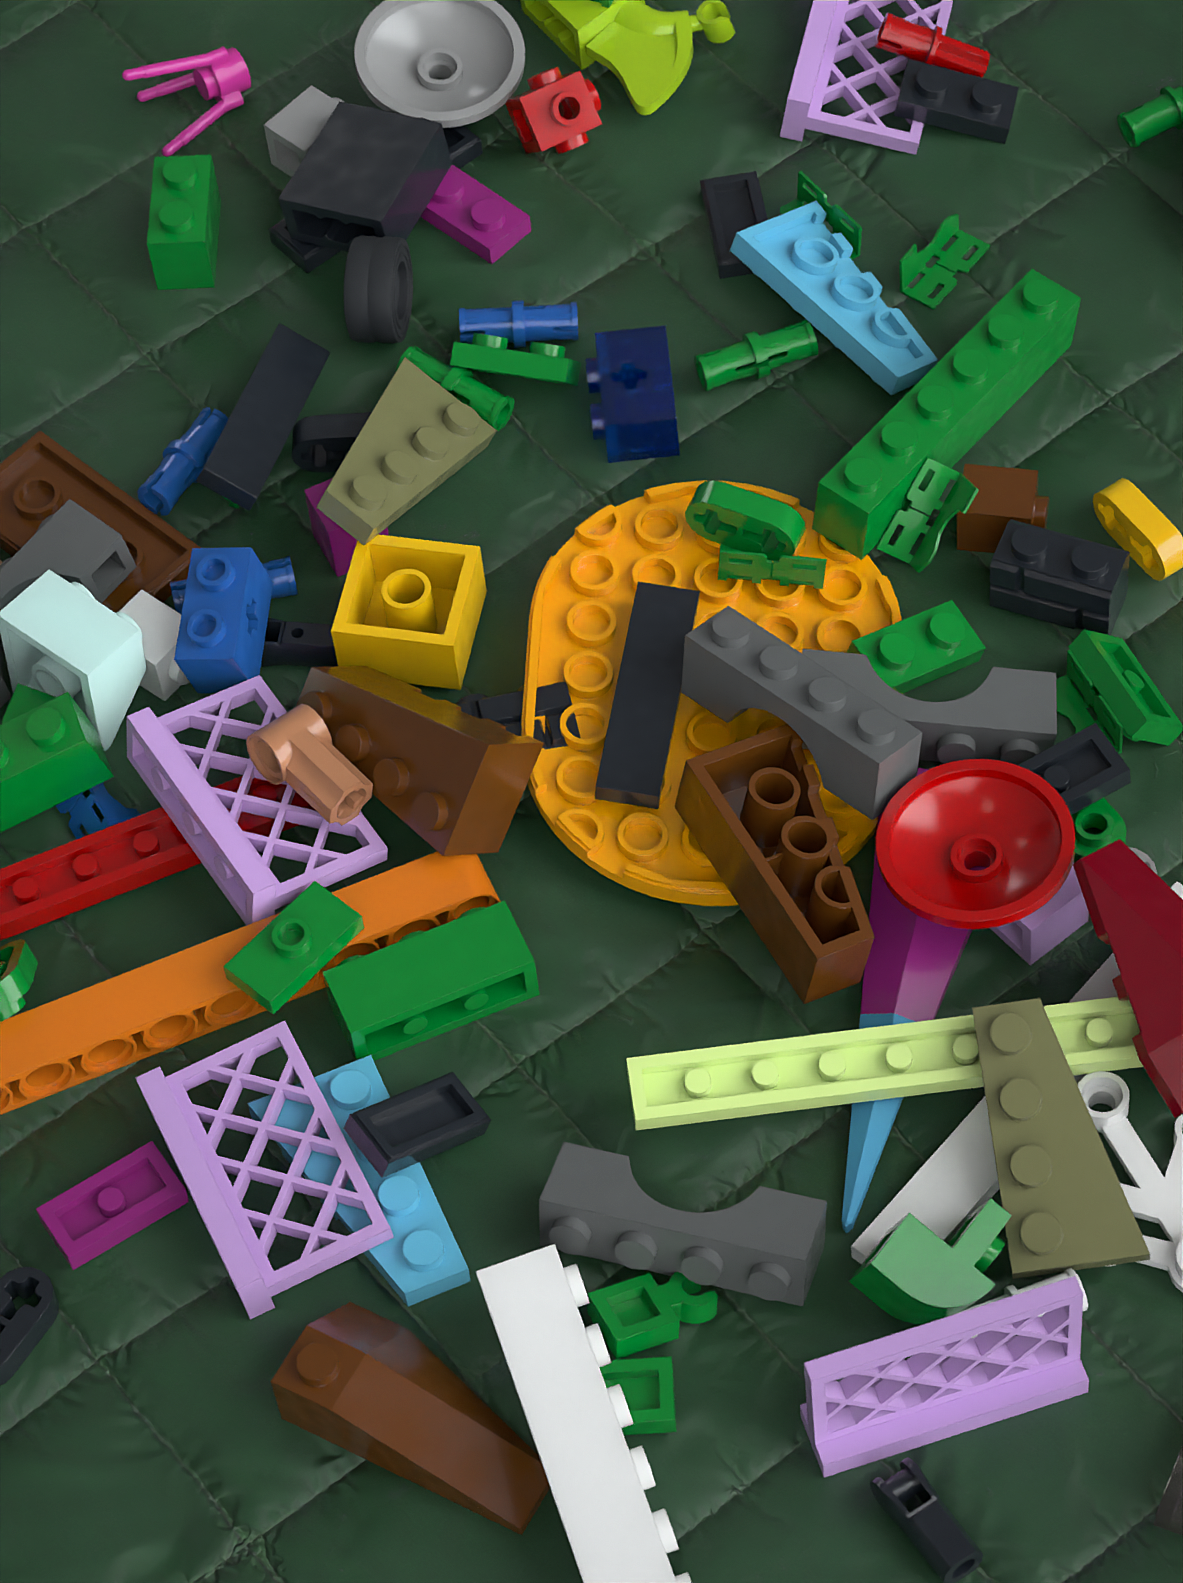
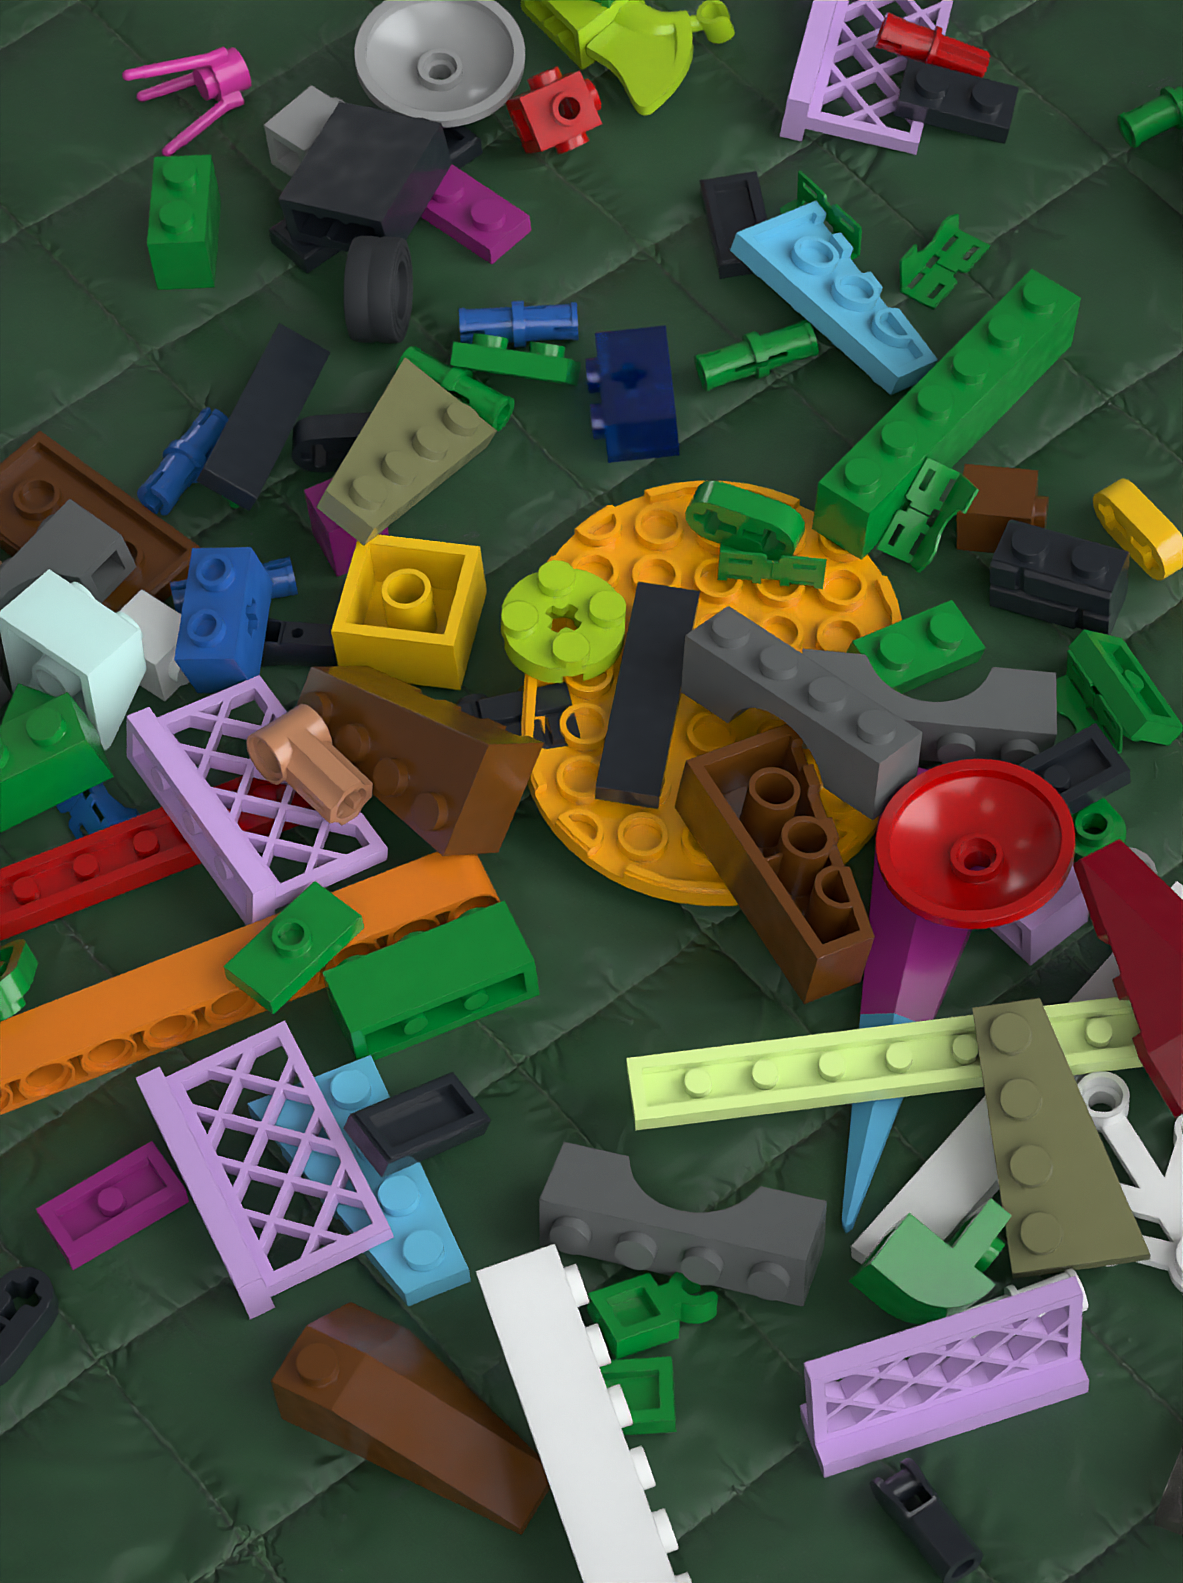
(565, 593): none -> lime plate

